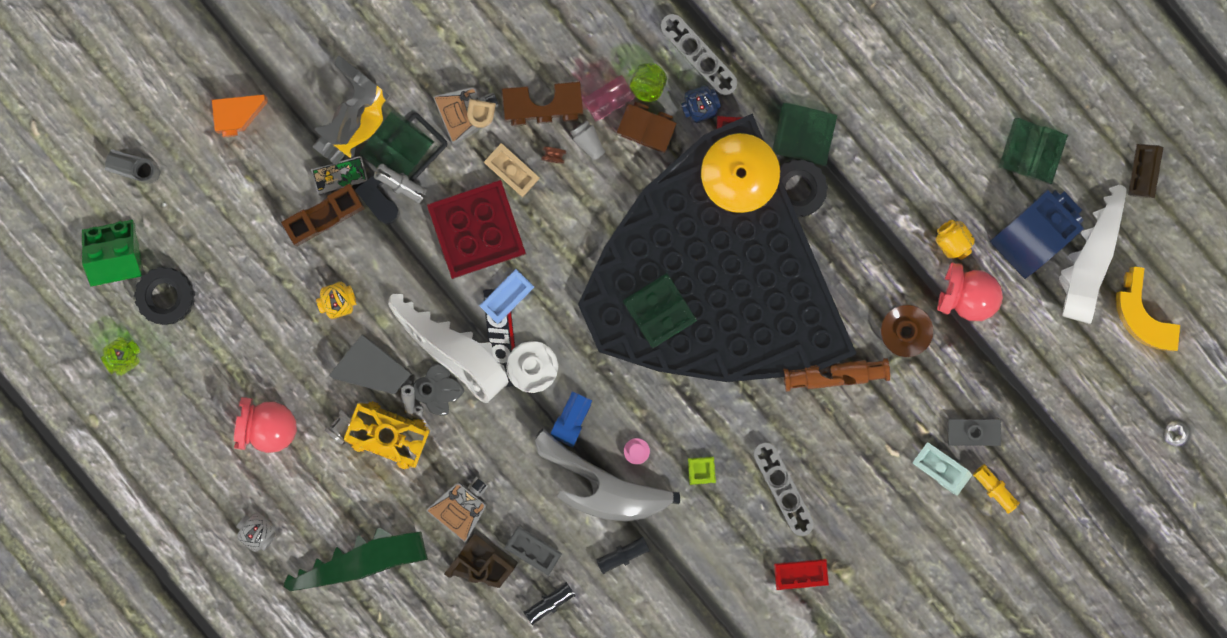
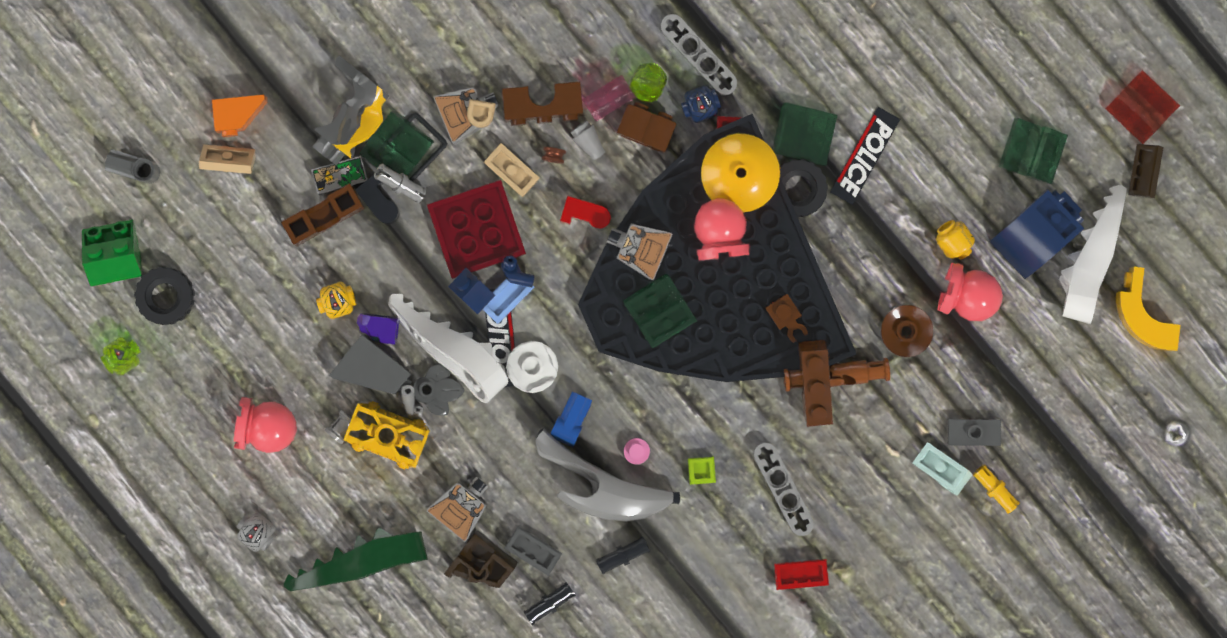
(227, 159): none -> tan plate
(379, 327): none -> dark purple rock
(471, 291): none -> dark blue brick
(514, 274): none -> dark blue arm
(584, 211): none -> red leg
(641, 248): none -> torso
(720, 228): none -> coral tile
(785, 314): none -> reddish brown plate
(816, 383): none -> reddish brown arch
(865, 155): none -> sticker
(1142, 106): none -> clear red slope

